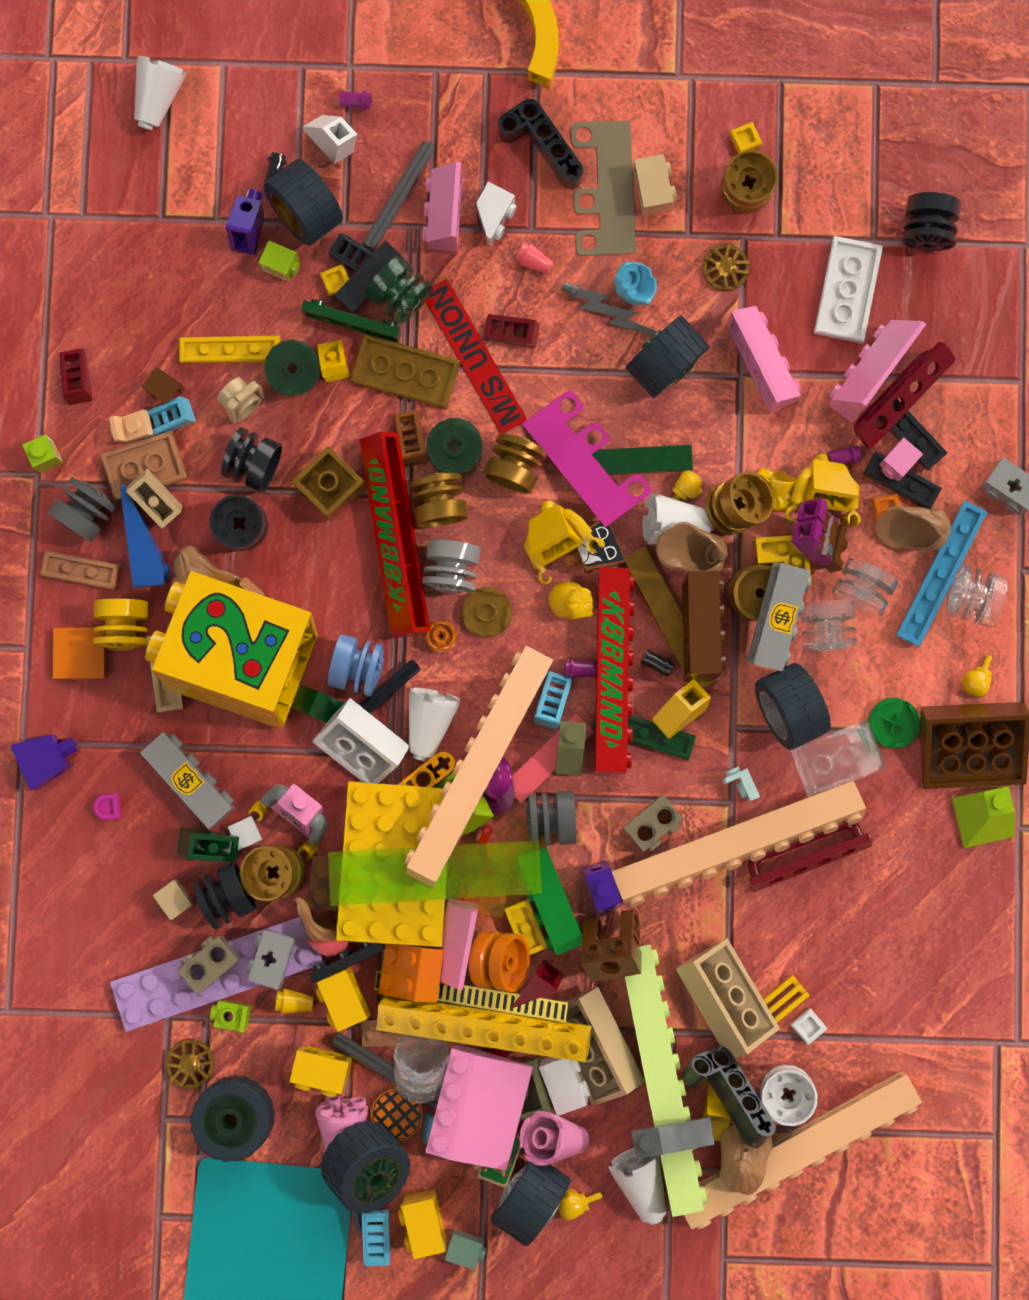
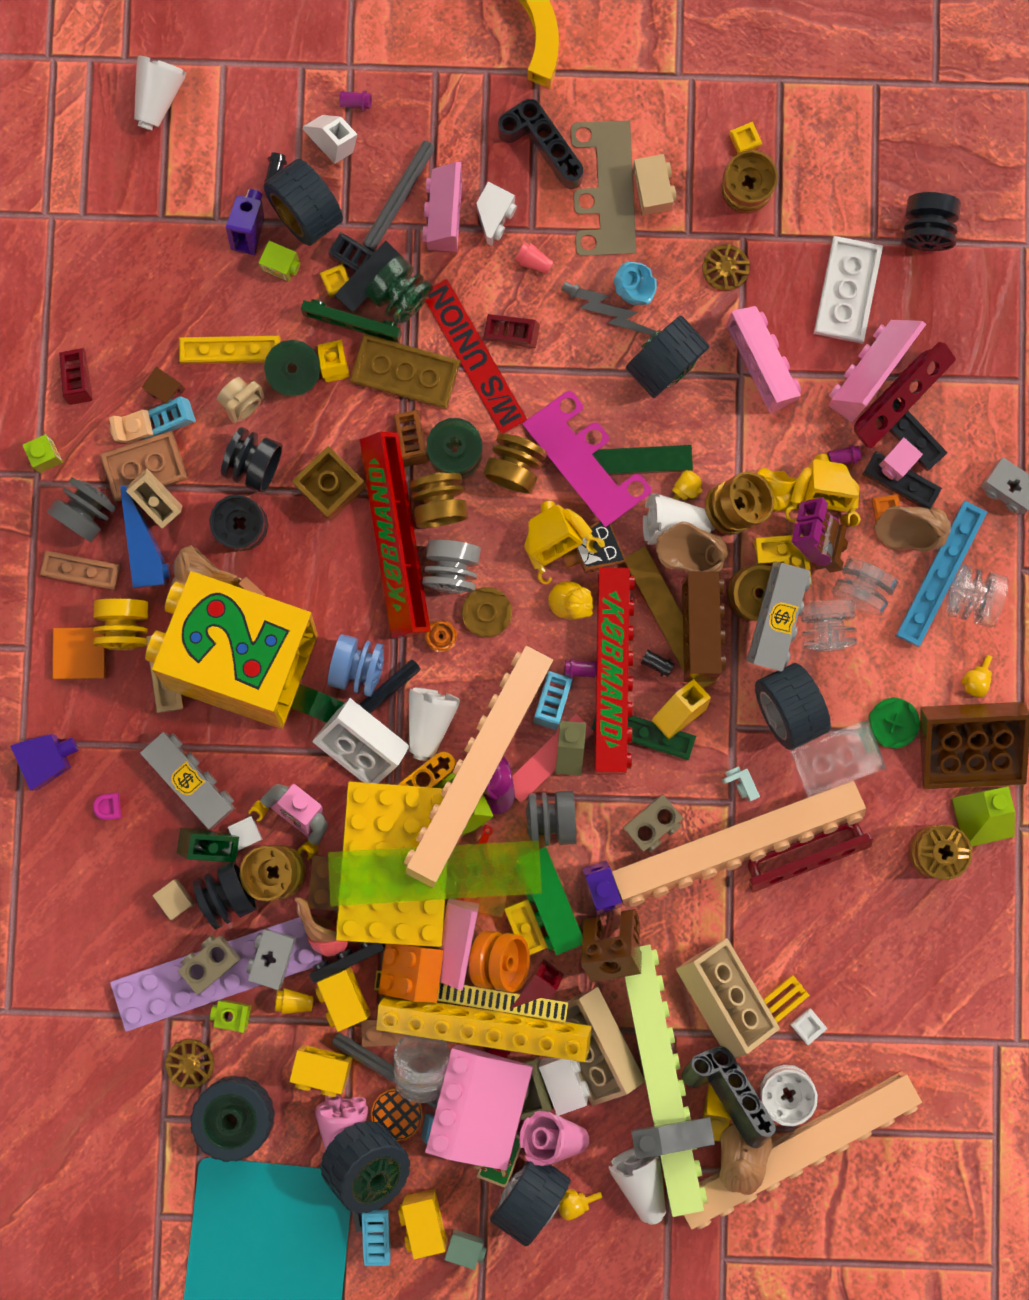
(930, 863): none -> pearl gold wheel

